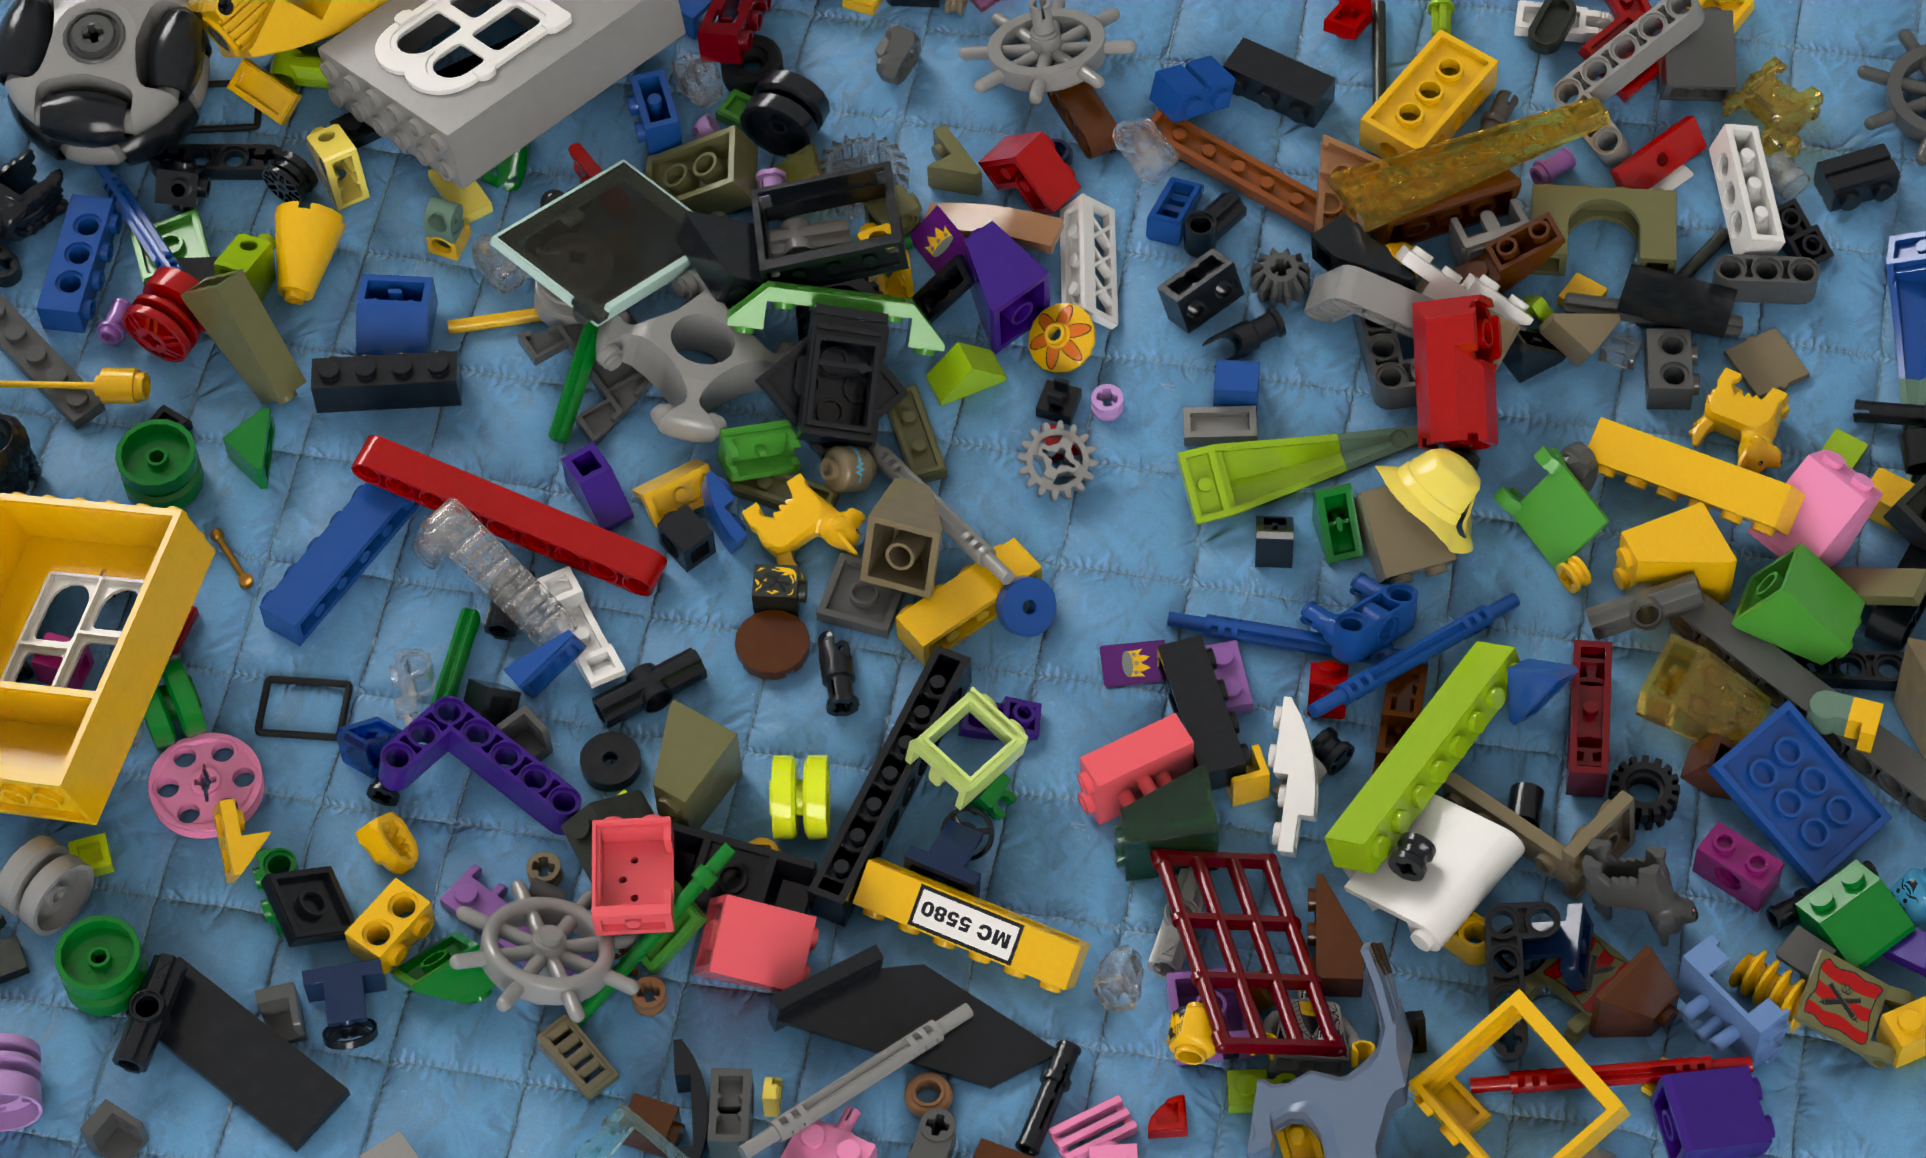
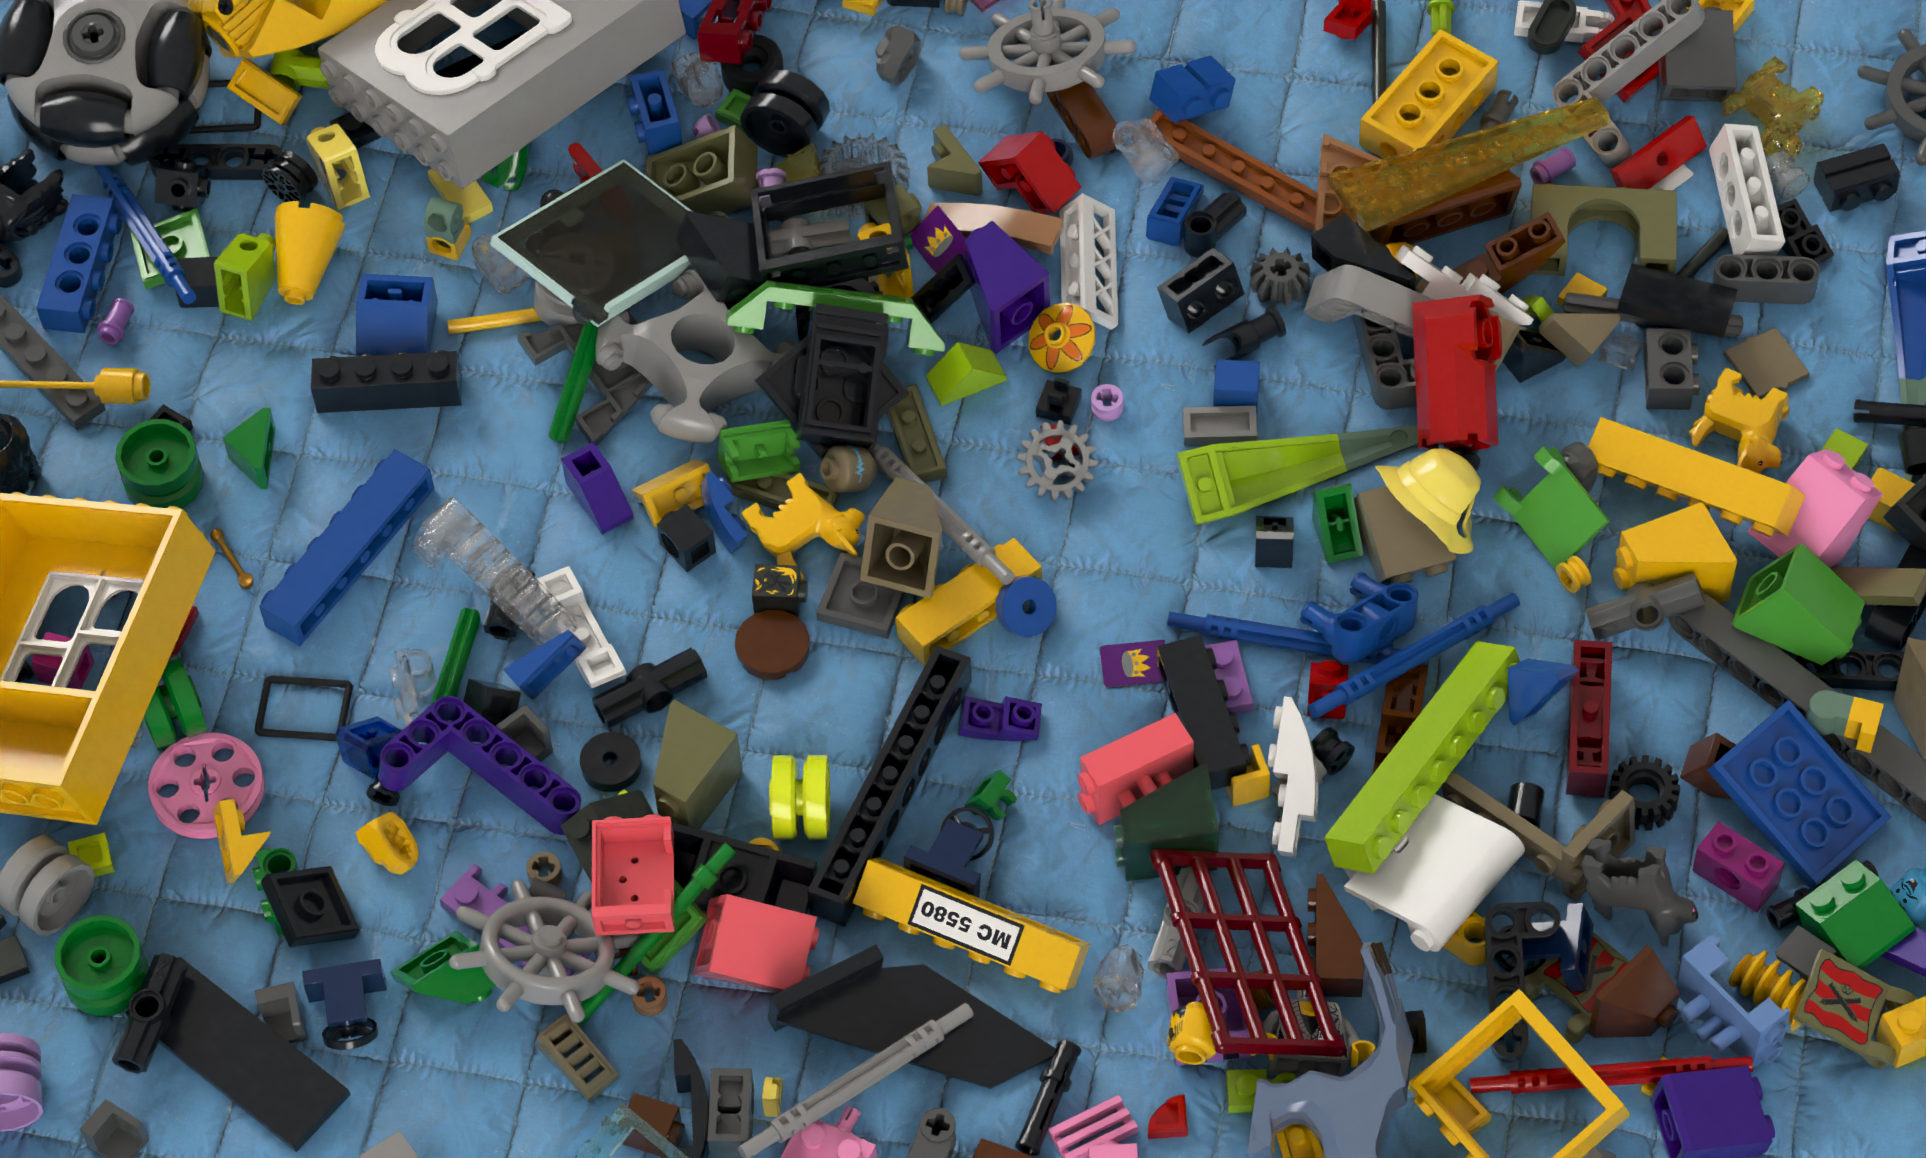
(161, 318): red wheel -> none
(246, 335): olive slope -> none
(383, 922): yellow brick -> none
(511, 515): red beam -> none
(837, 675): black piece -> none
(927, 1081): medium nougat piece -> none
(943, 768): yellowish green window -> none
(1280, 82): black brick -> none
(1411, 857): black wheel -> none
(1468, 247): light grey window -> none
(1700, 694): clear yellow slope -> none

